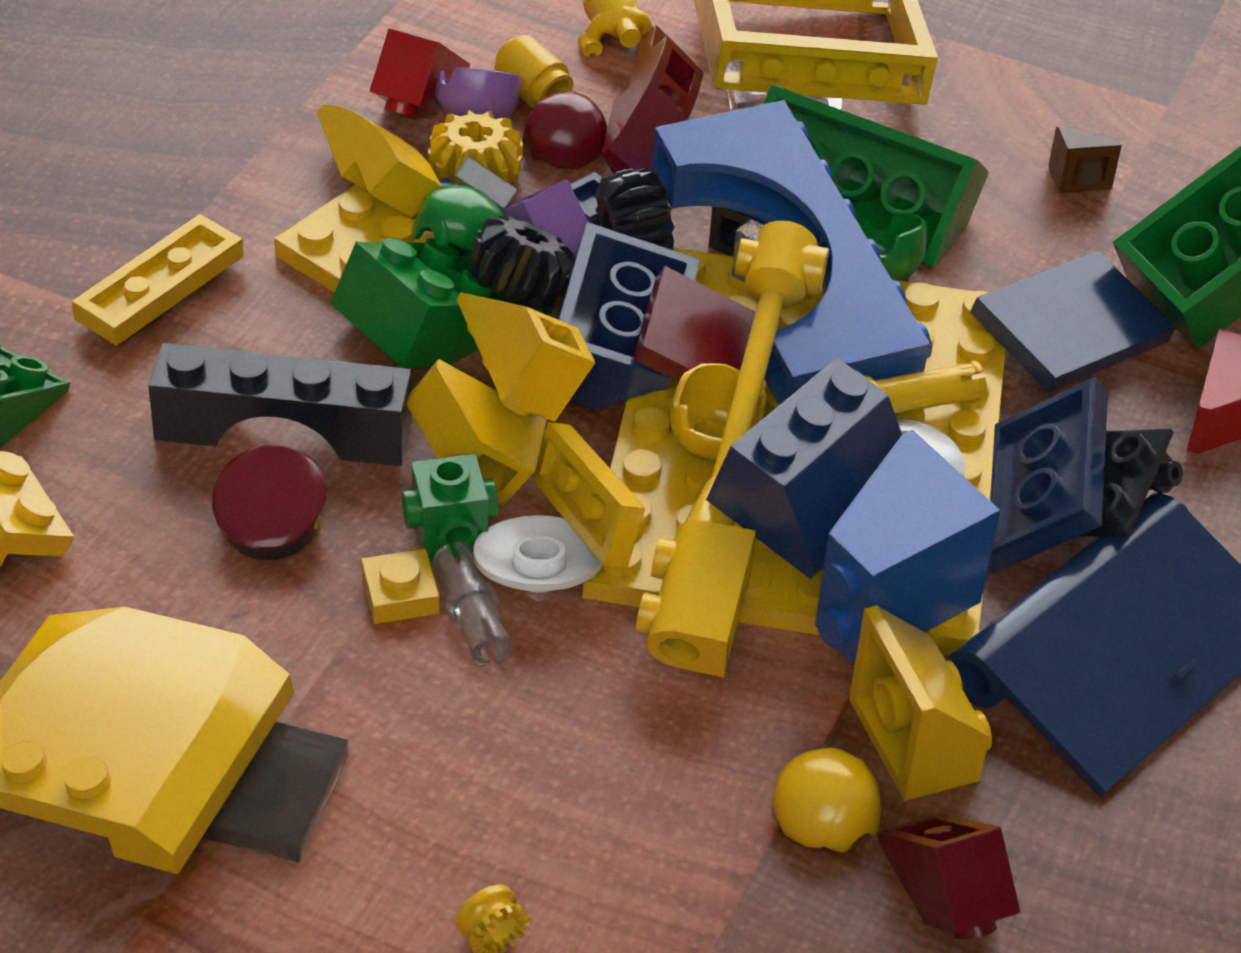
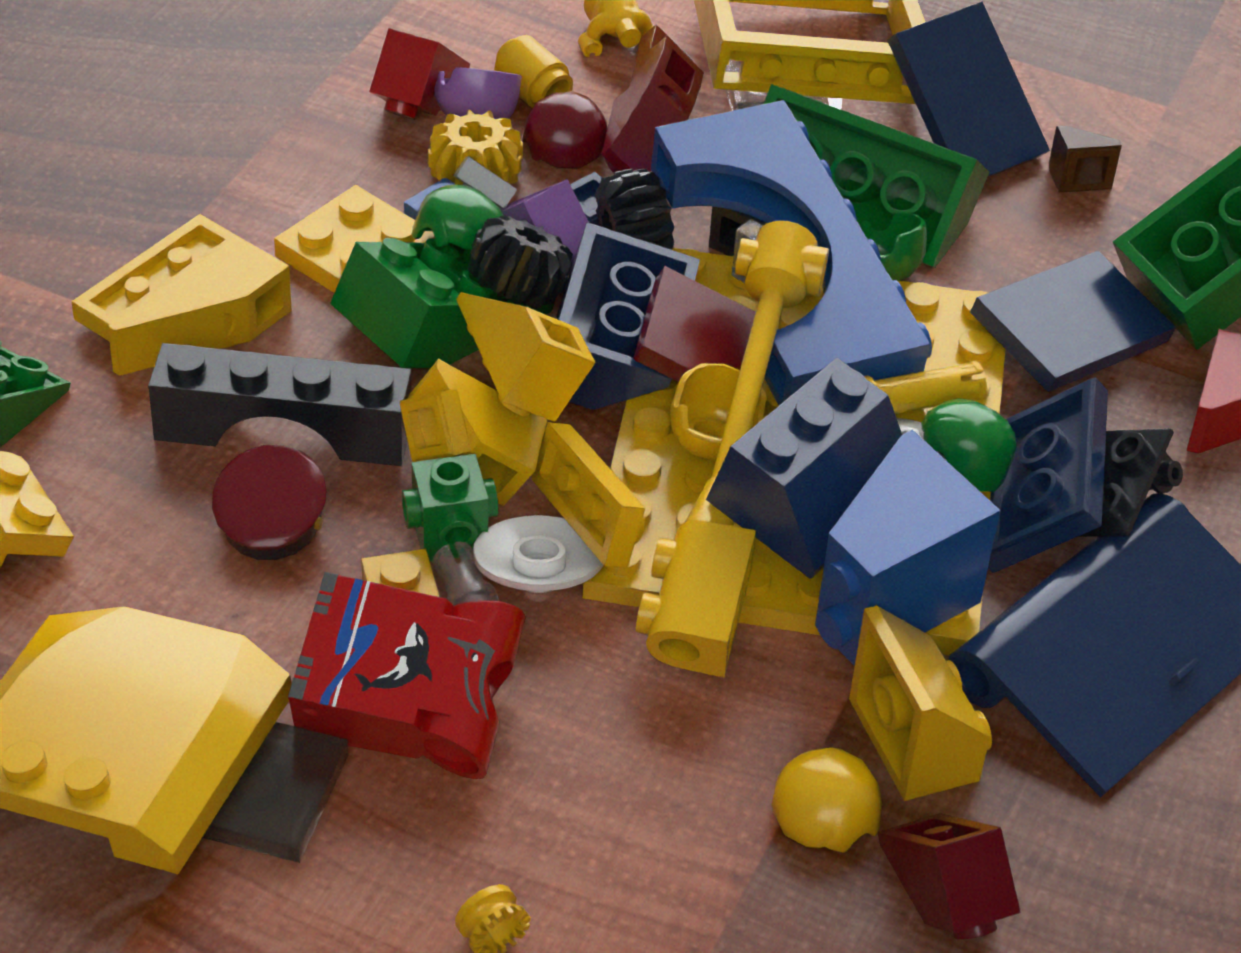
(211, 305): none -> yellow slope
(377, 159): yellow slope -> none
(405, 672): none -> red piece
(435, 425): none -> yellow tile
(969, 89): none -> dark blue tile
(972, 440): none -> green hair

